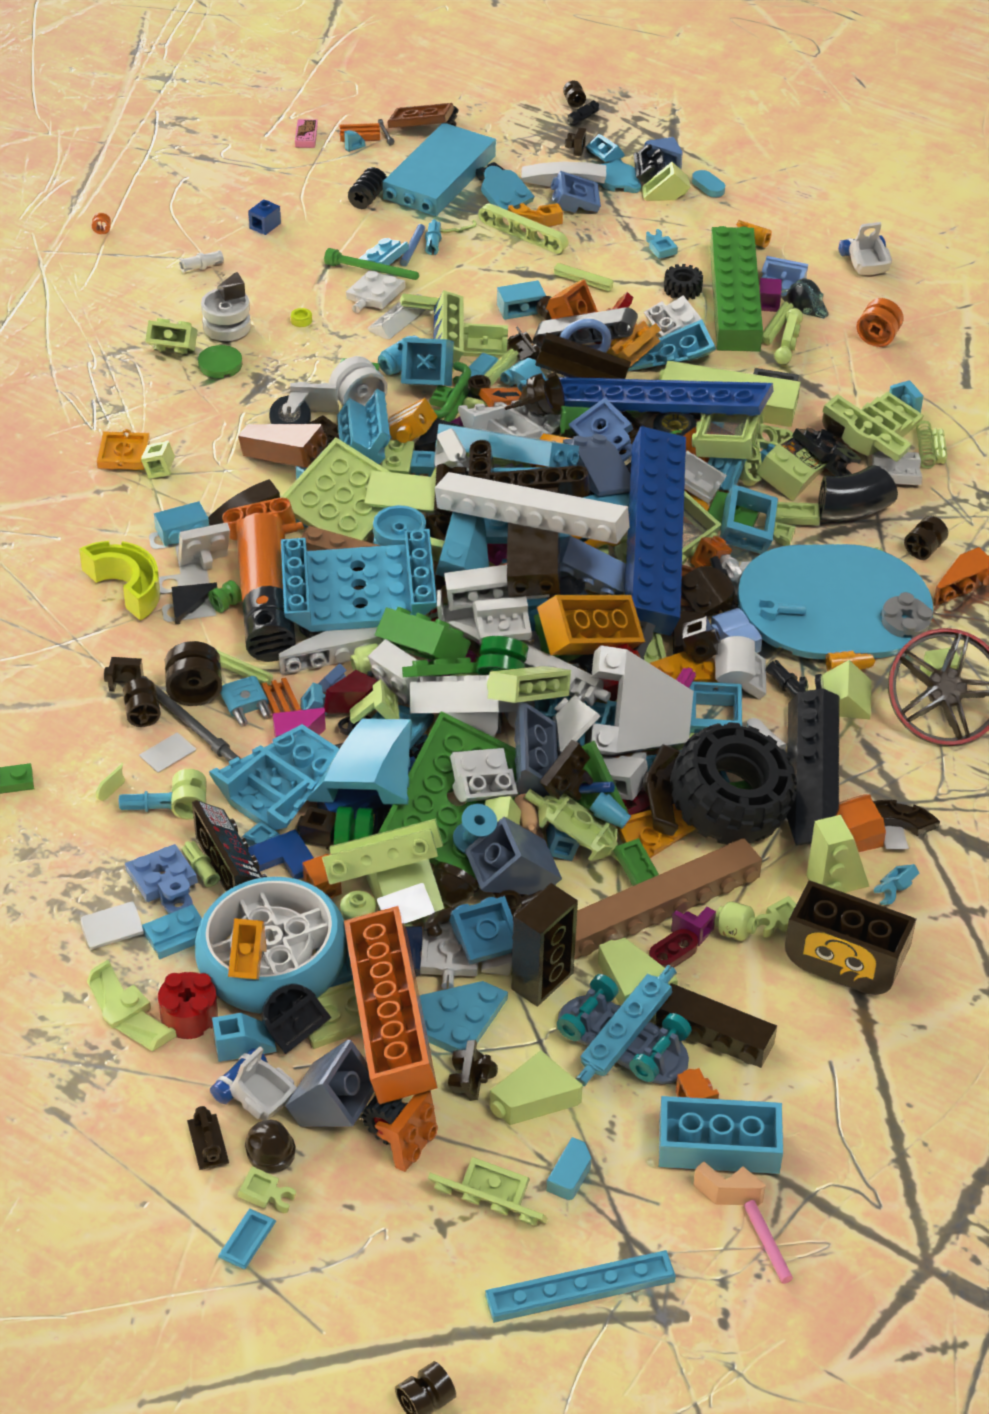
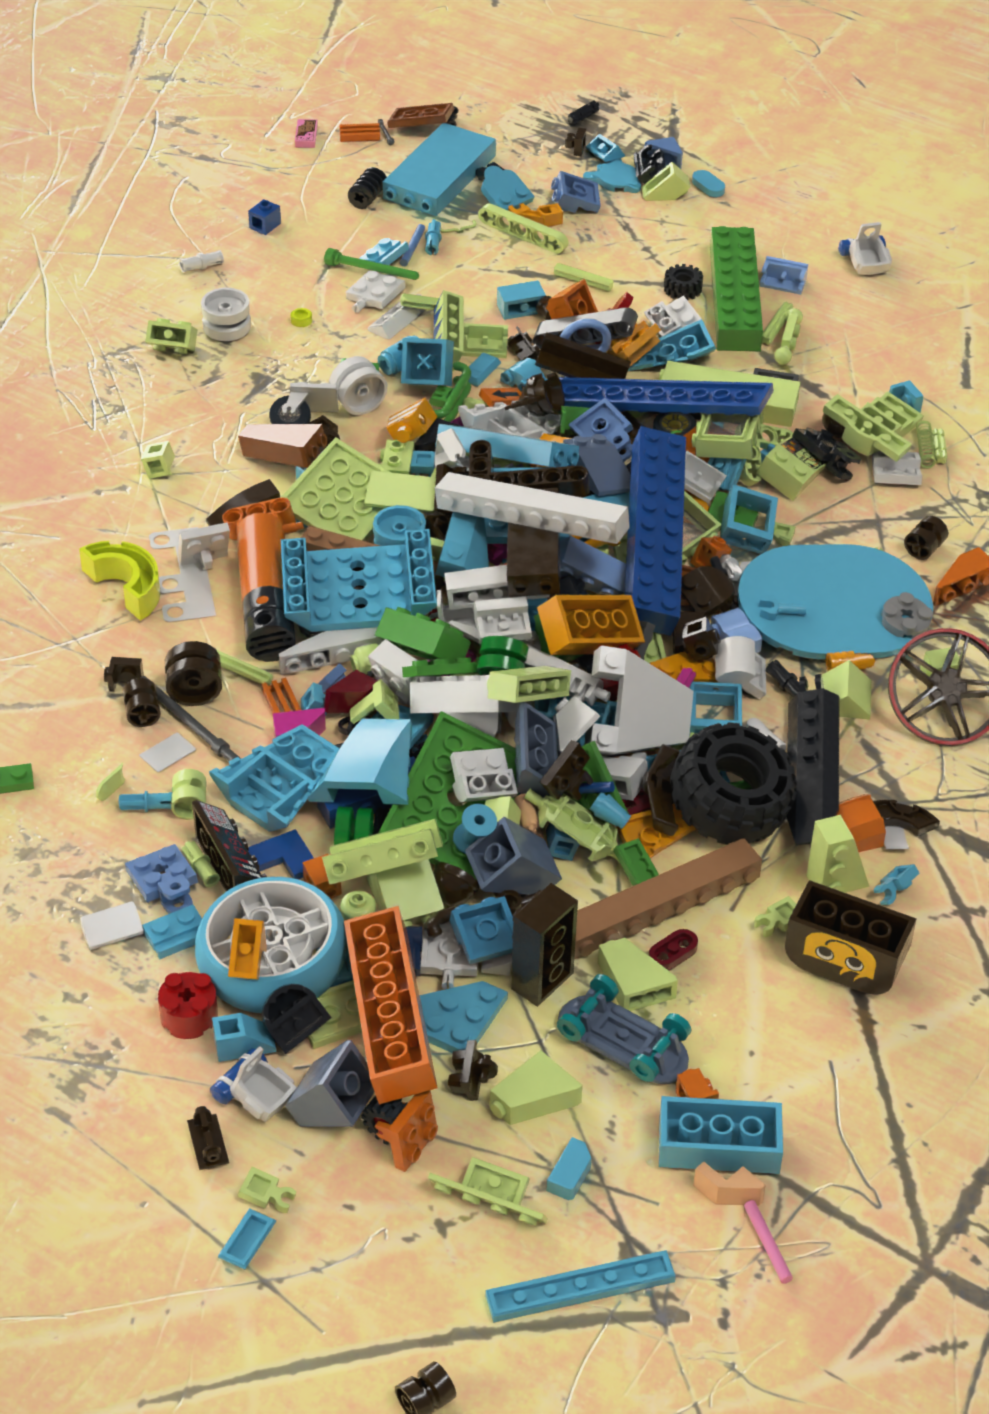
(99, 229): orange bush -> none
(122, 451): light orange plate -> none
(127, 1008): yellowish green plate -> none
(178, 519): medium azure brick -> none
(189, 598): black tile -> none
(220, 361): bright green tile -> none
(225, 596): bright green wheel -> none
(232, 287): dark brown slope -> none
(243, 697): medium azure piece -> none
(259, 833): medium azure tile -> none
(270, 1146): dark brown hat -> none
(317, 826): dark brown brick -> none
(353, 140): medium azure tile -> none
(366, 426): medium azure brick -> none
(412, 902): sticker -> none
(475, 384): dark brown wheel -> none
(502, 365): yellowish green axle -> none
(544, 173): white slope -> none
(574, 94): dark brown wheel -> none
(625, 1025): medium azure plate -> none
(661, 246): medium azure plate -> none
(701, 925): magenta panel -> none
(721, 1026): dark brown brick -> none
(736, 921): yellowish green head -> none
(762, 235): light orange hinge -> none
(770, 294): magenta panel -> none
(798, 513): yellowish green plate -> none
(806, 297): hat -> none
(856, 494): black brick -> none
(880, 322): orange wheel -> none

